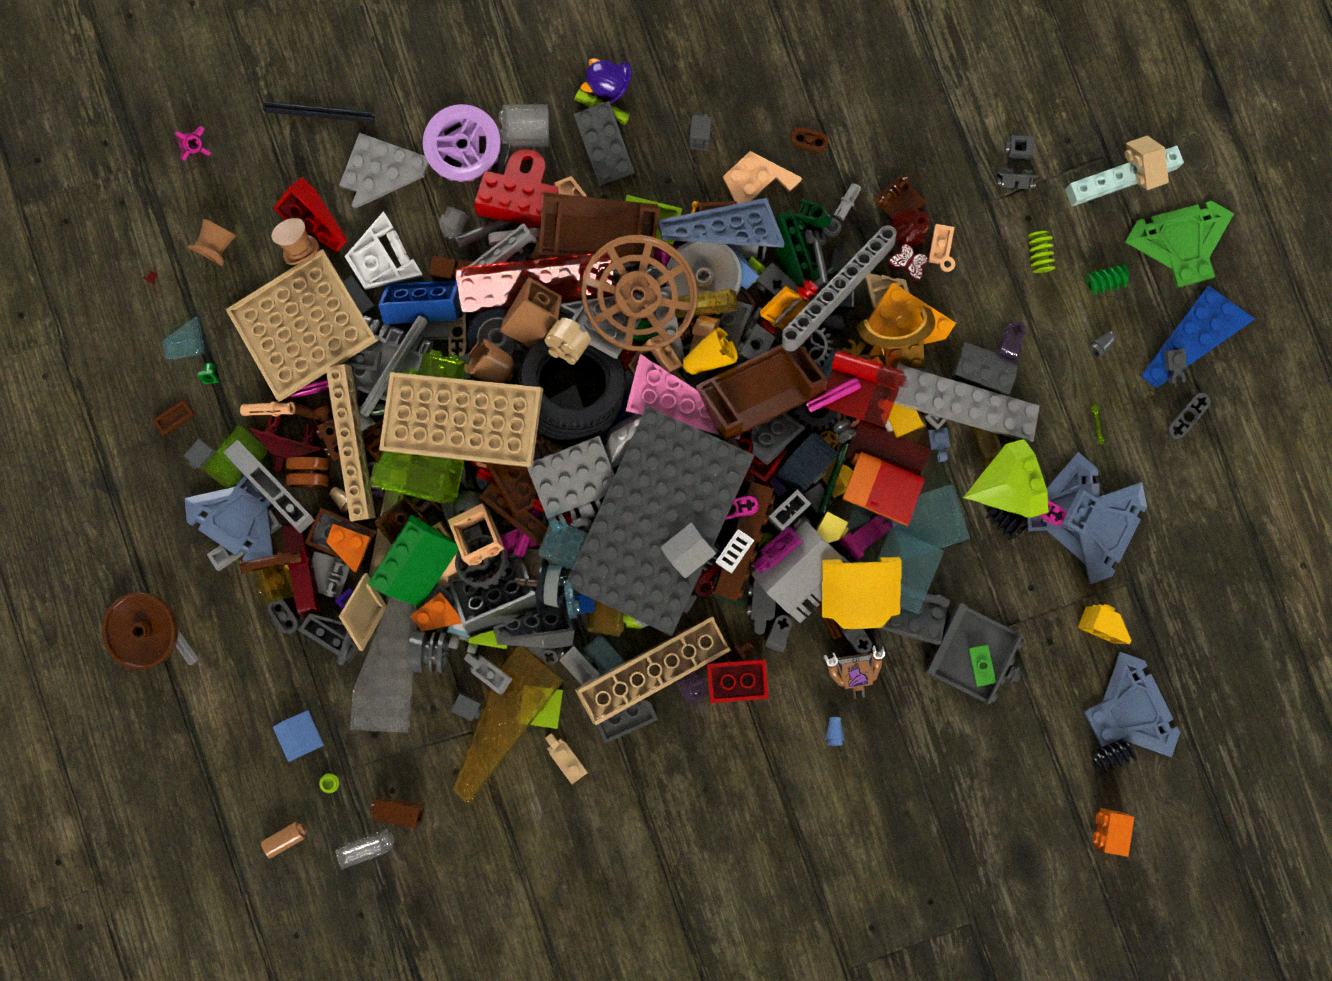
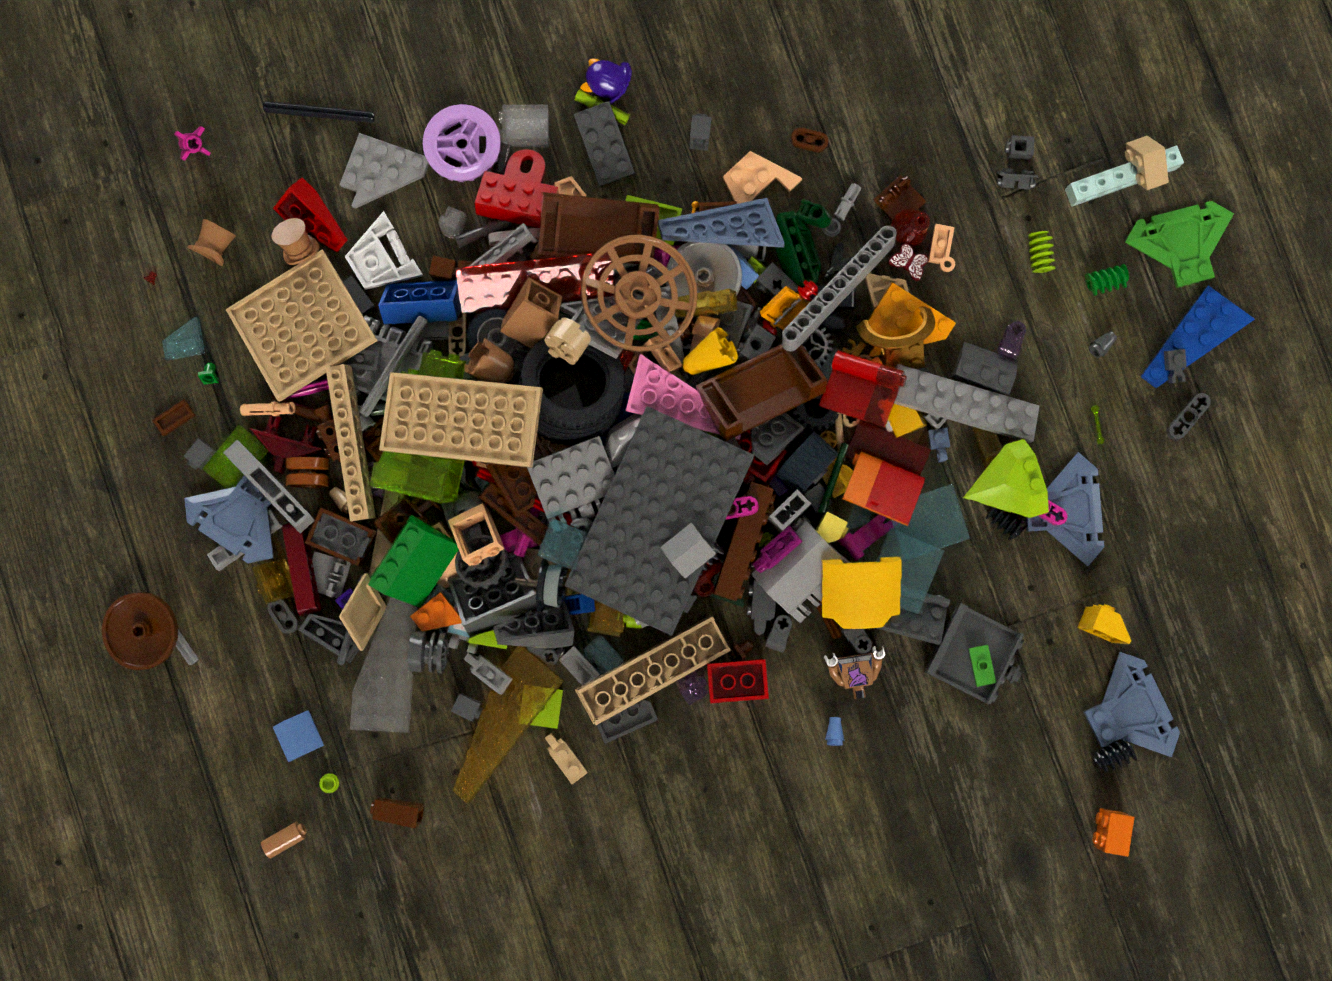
(279, 559): reddish brown pin -> none
(348, 545): orange wing -> none
(364, 848): clear brick -> none
(572, 605): clear light blue wing -> none
(744, 537): white slope -> none
(818, 240): dark grey hinge -> none
(833, 394): dark pink axle -> none
(844, 430): dark grey wheel -> none
(1105, 526): sand blue plate -> none

